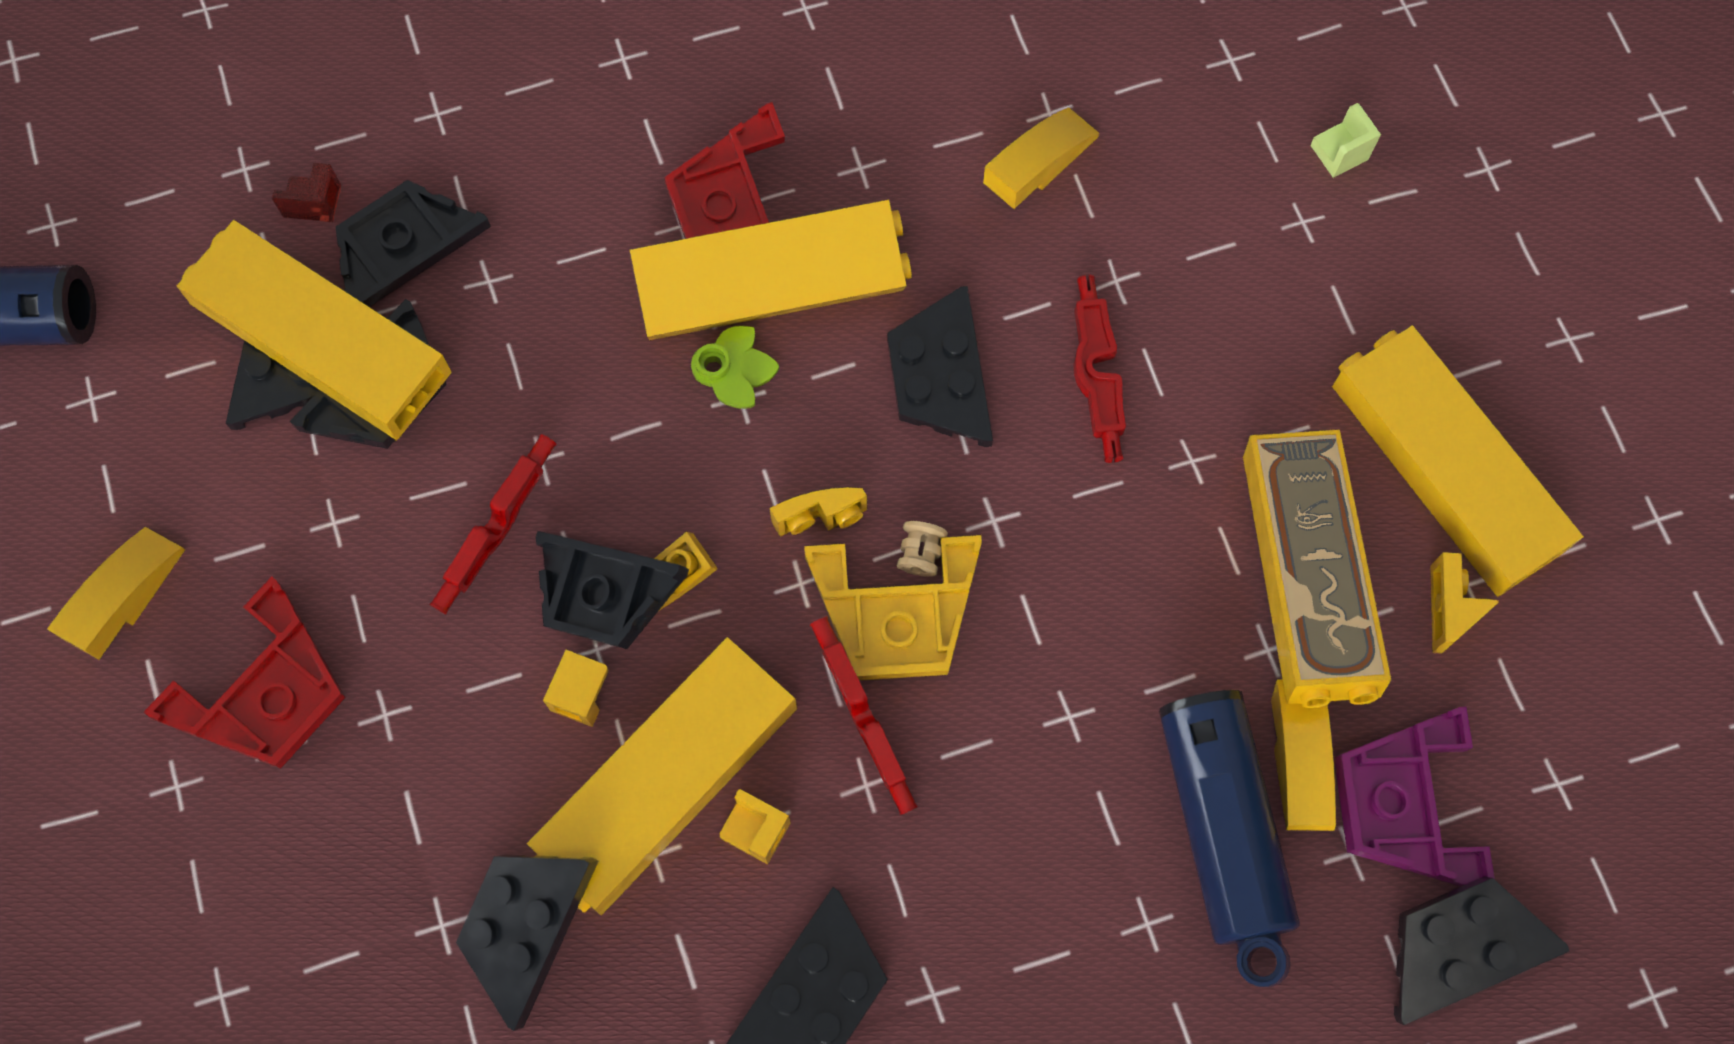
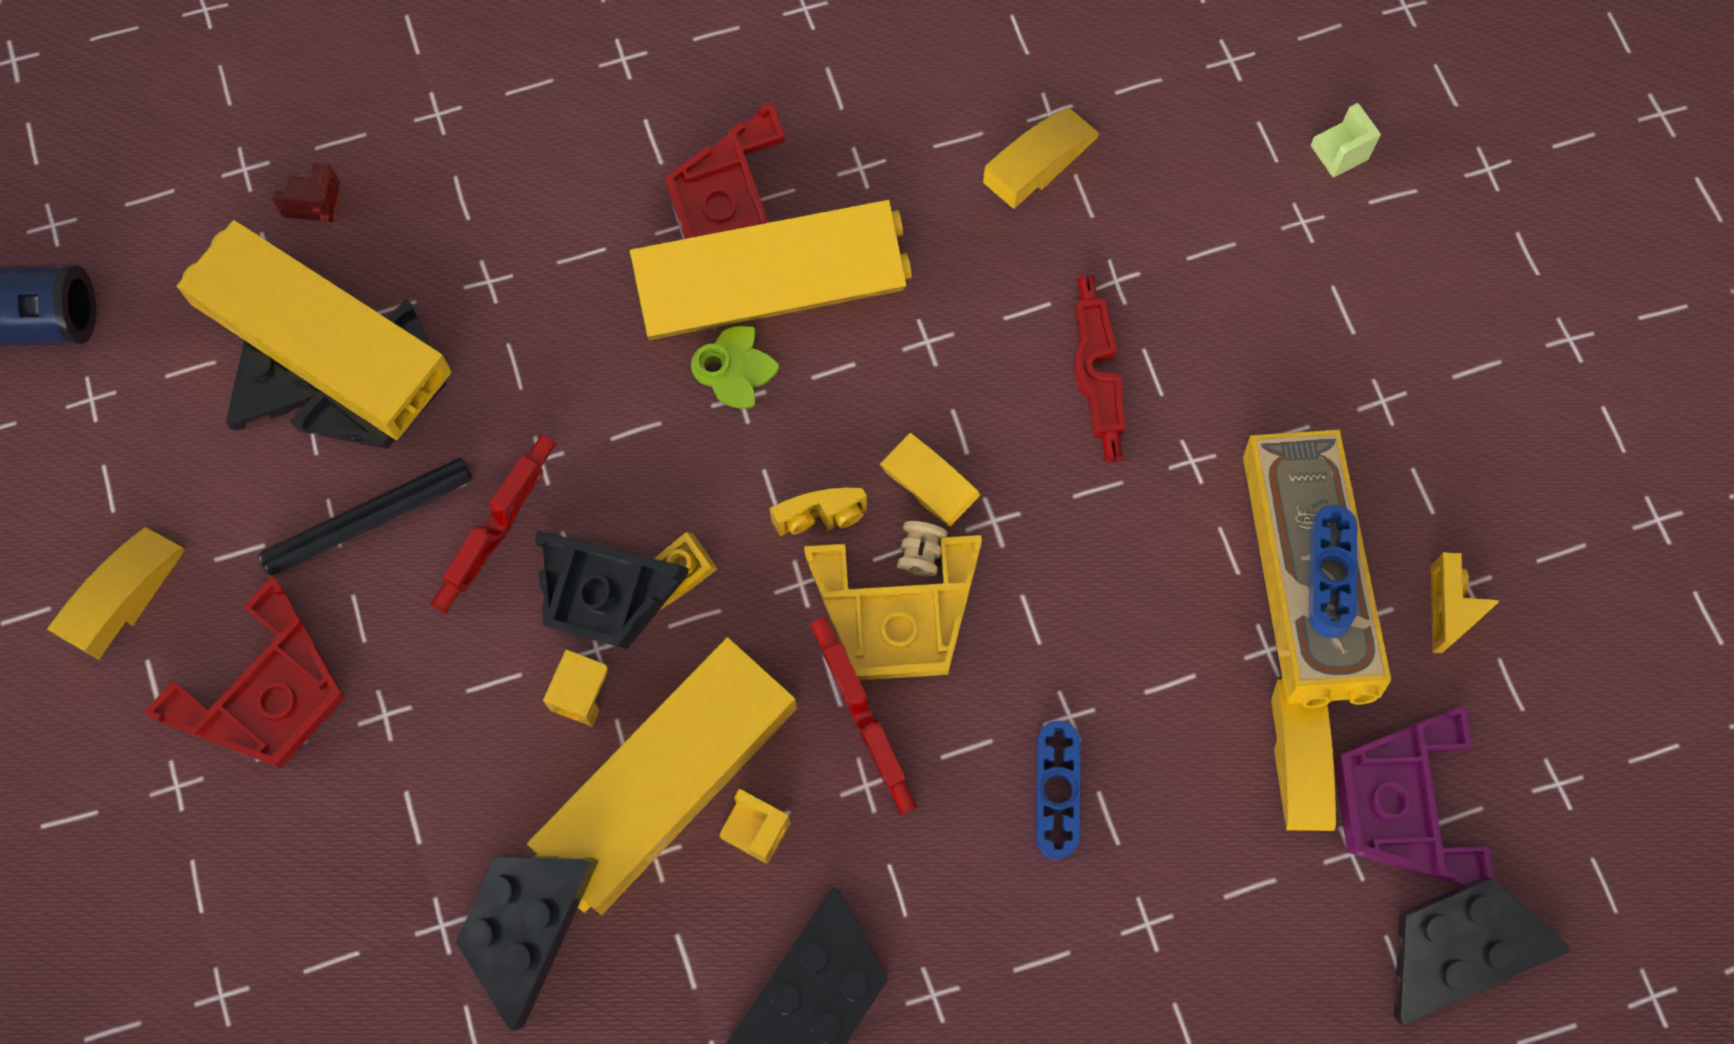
(365, 516): none -> black axle
(401, 239): black wing -> none
(930, 479): none -> yellow slope
(940, 370): black wing -> none
(1069, 825): none -> blue beam
(1231, 827): dark blue piece -> none
(1320, 586): none -> blue beam
(1455, 459): yellow brick -> none

